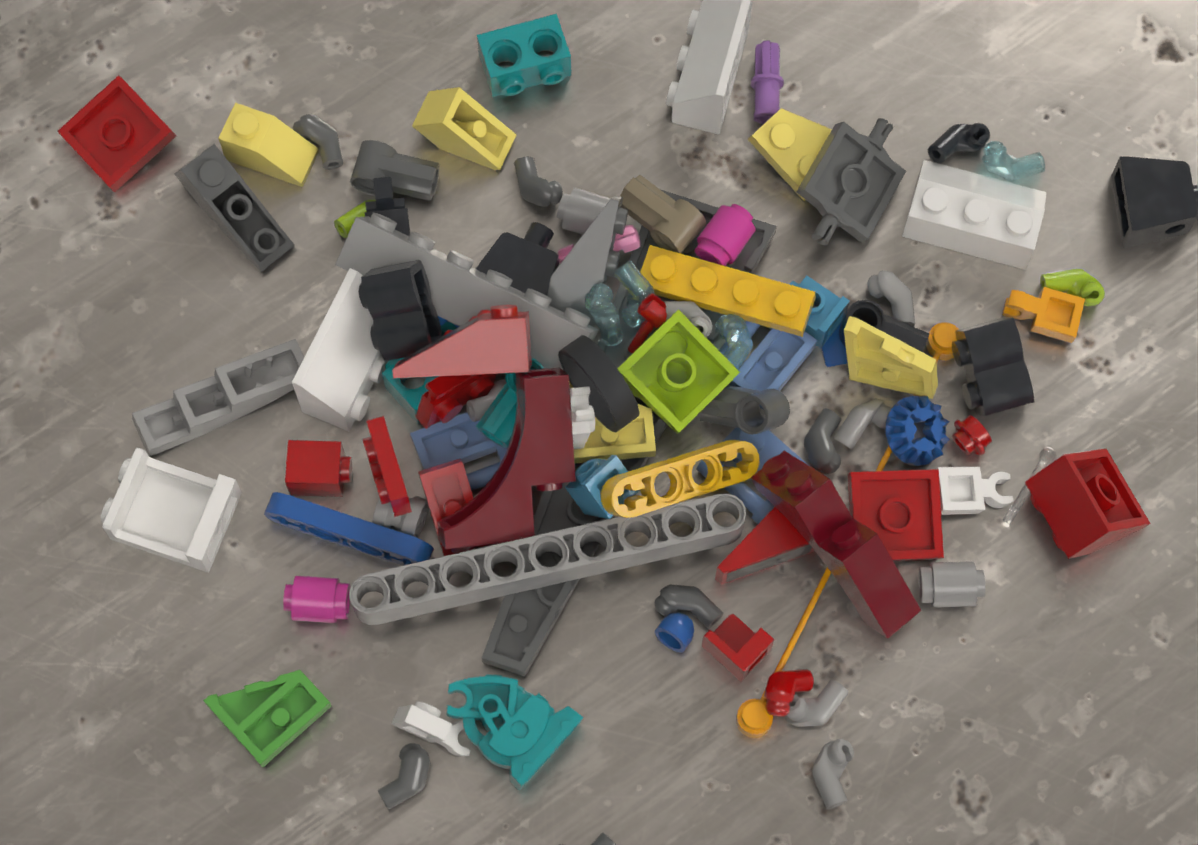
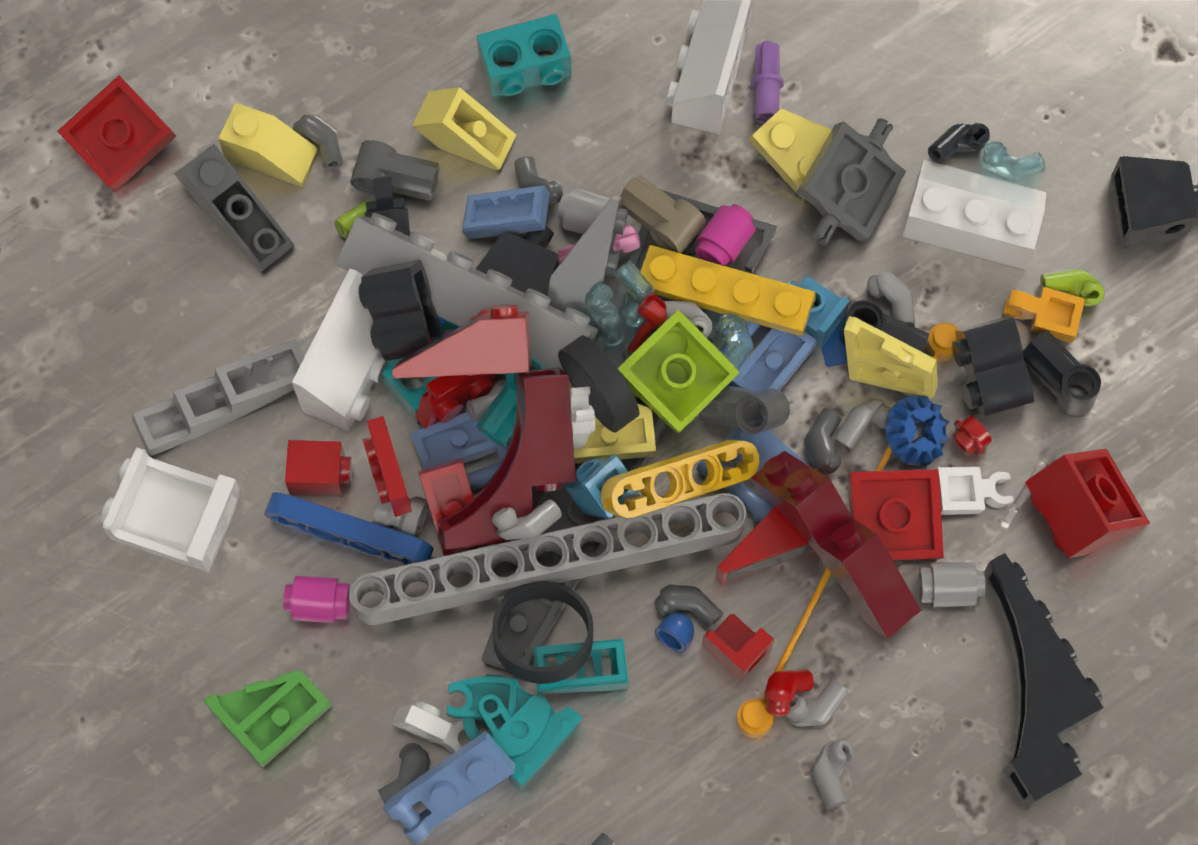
(450, 786): none -> medium blue plate
(506, 211): none -> medium blue plate
(527, 526): none -> light grey arm
(539, 590): none -> black tyre
(613, 648): none -> teal slope
(1051, 688): none -> black arch
(1059, 370): none -> black piece

